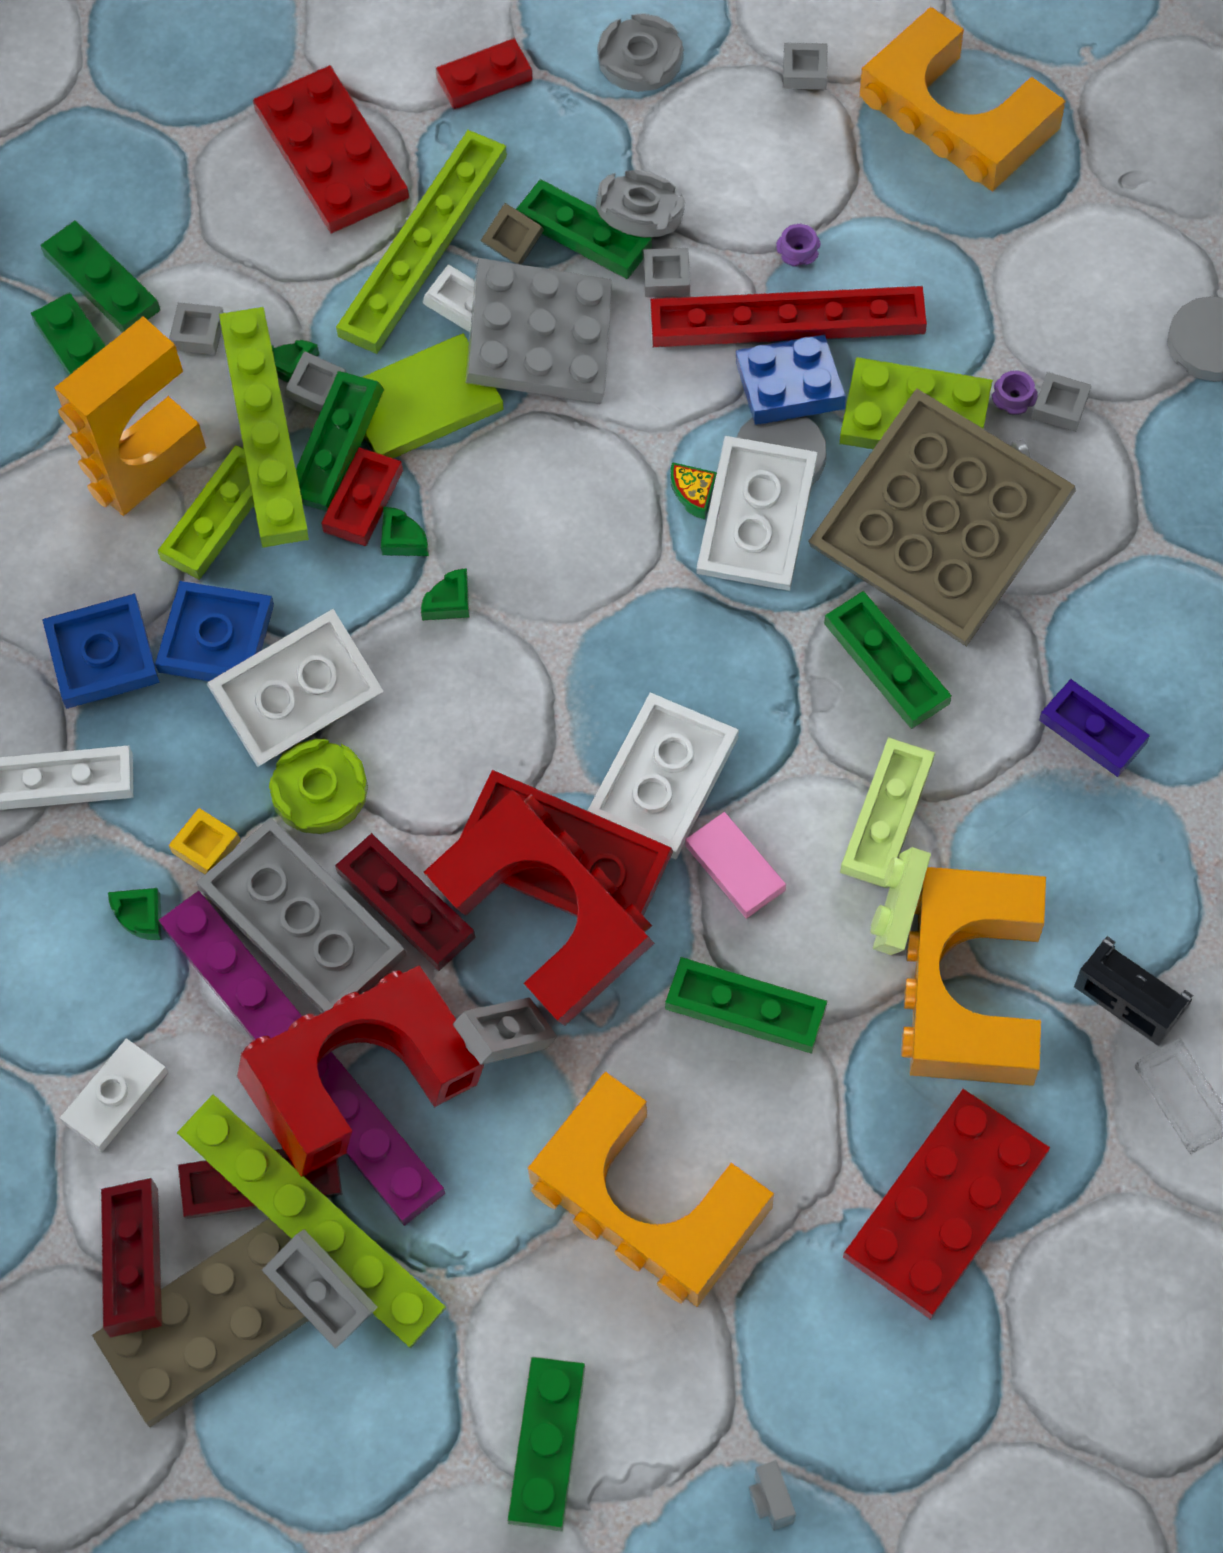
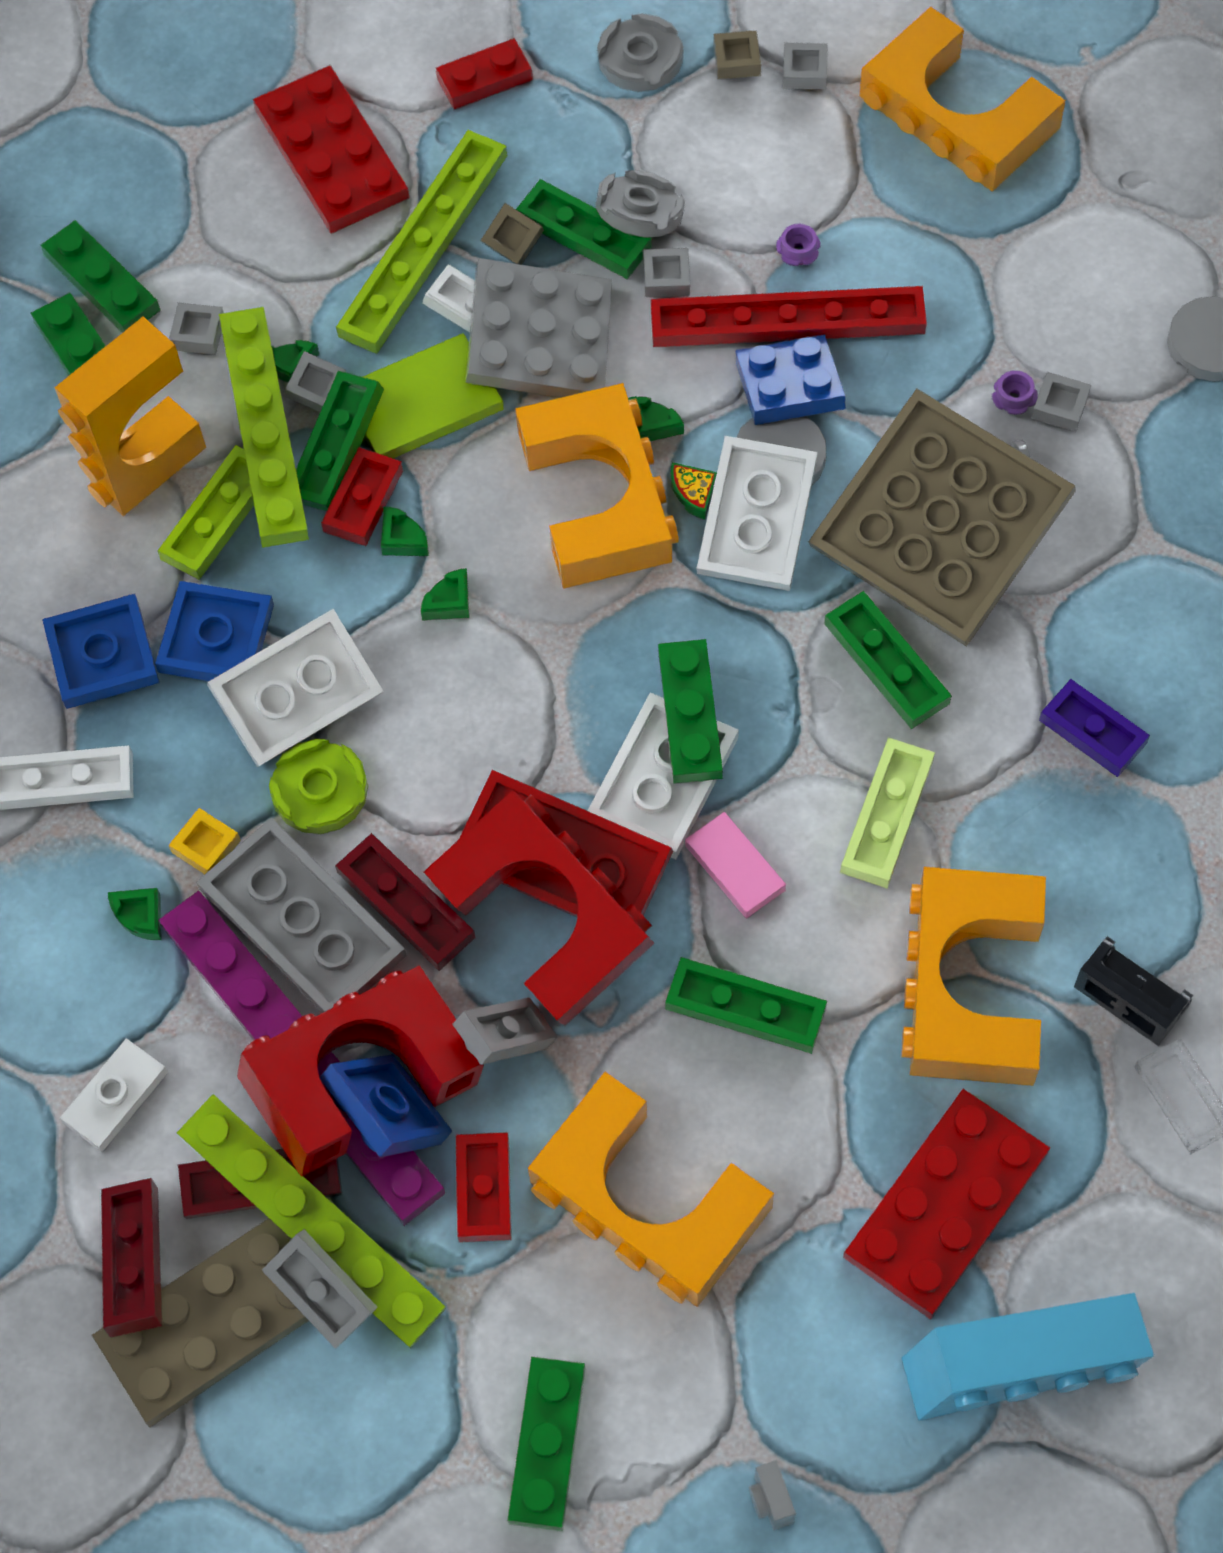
(385, 1105): none -> blue plate
(483, 1187): none -> red plate
(604, 429): none -> light orange arch
(658, 420): none -> green tile
(690, 711): none -> green plate
(737, 54): none -> dark tan plate
(883, 388): lime plate -> none
(894, 920): yellowish green plate -> none
(1026, 1355): none -> medium azure wedge

